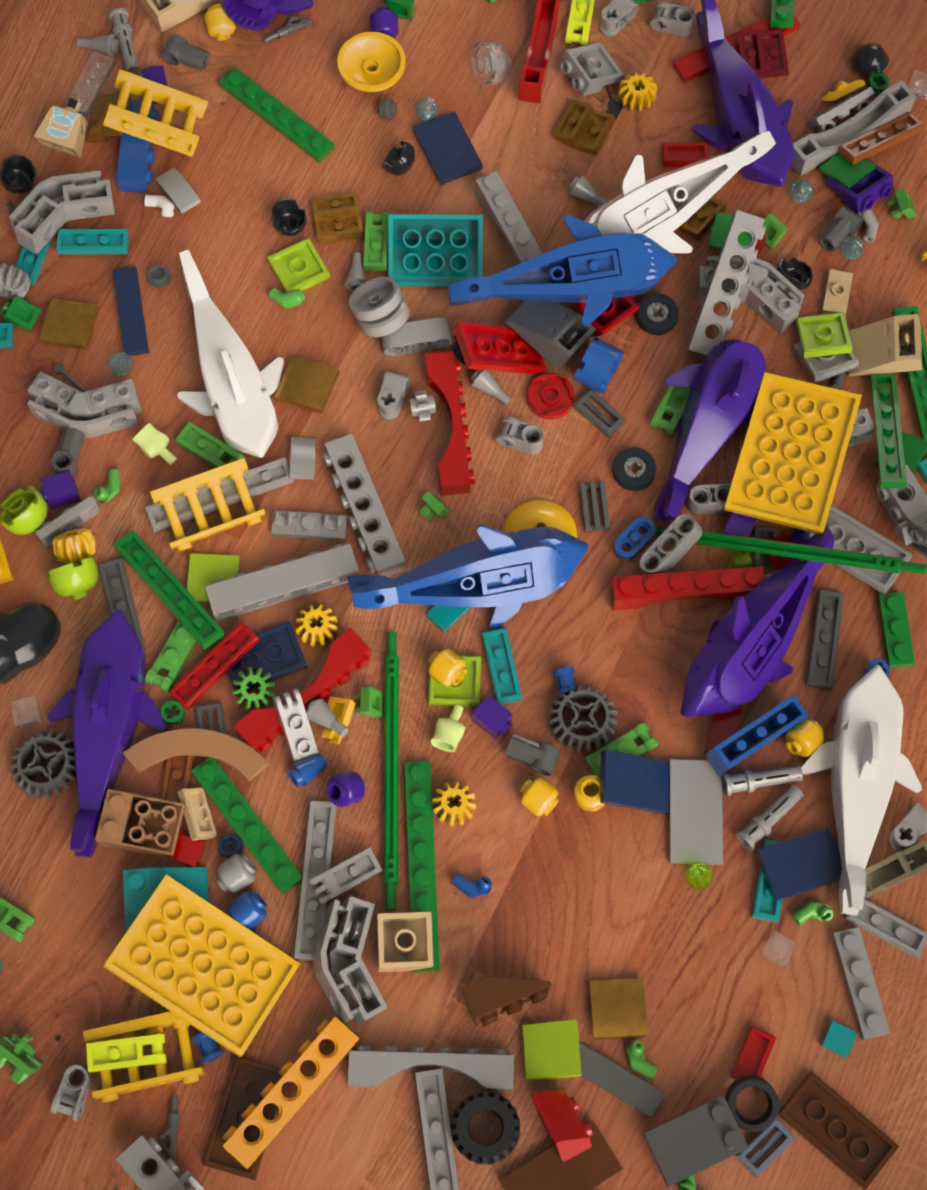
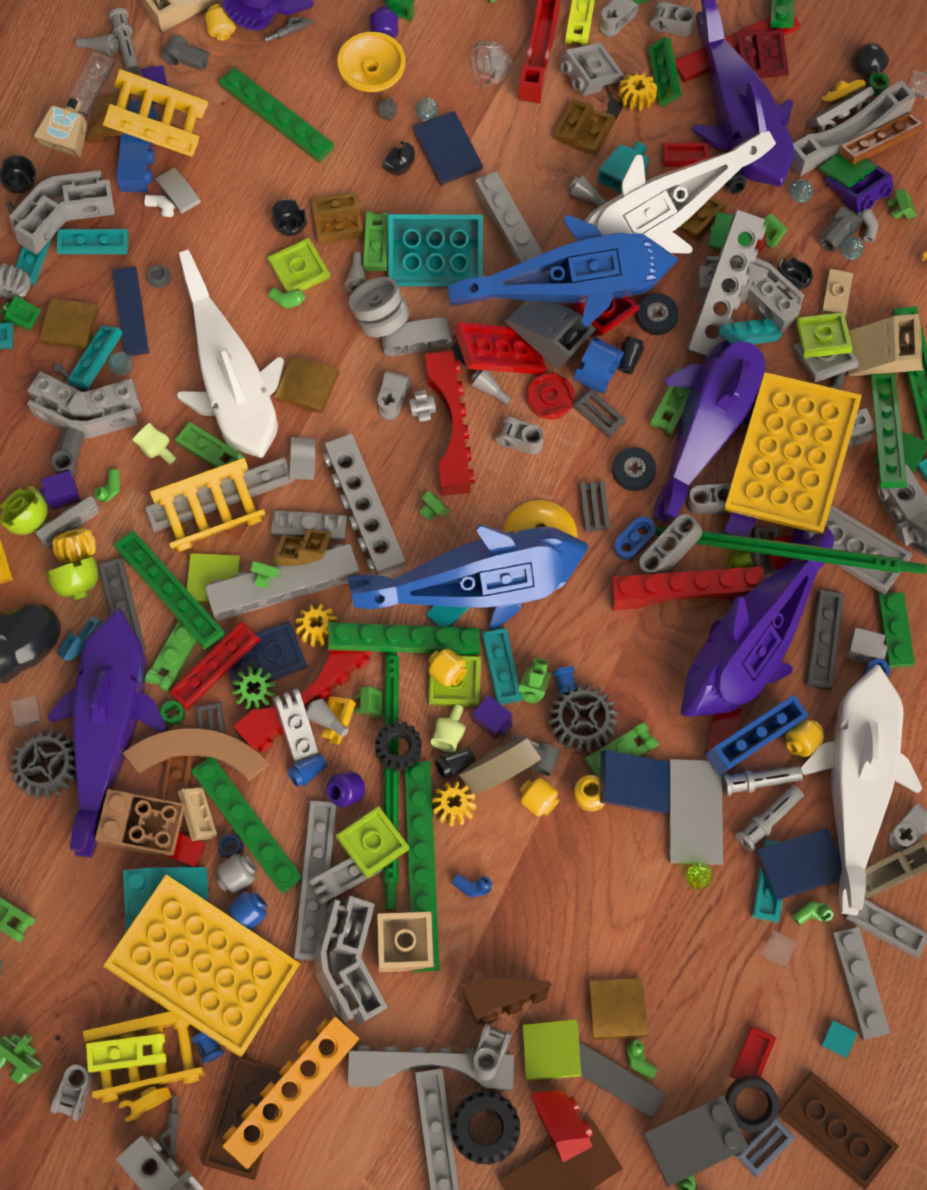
(73, 645): none -> dark azure slope
(94, 357): none -> teal tile
(150, 1099): none -> yellow plate
(265, 572): none -> bright green tile
(302, 550): none -> pearl gold slope
(372, 842): none -> lime tile
(394, 731): none -> black tyre
(402, 638): none -> green plate
(454, 762): none -> black cone
(491, 1047): none -> light grey piece
(500, 765): none -> dark tan slope
(535, 681): none -> bright green hips
(615, 167): none -> teal torso
(633, 350): none -> black cone
(664, 71): none -> green plate
(736, 183): none -> black cone
(751, 331): none -> teal plate
(866, 646): none -> light grey brick

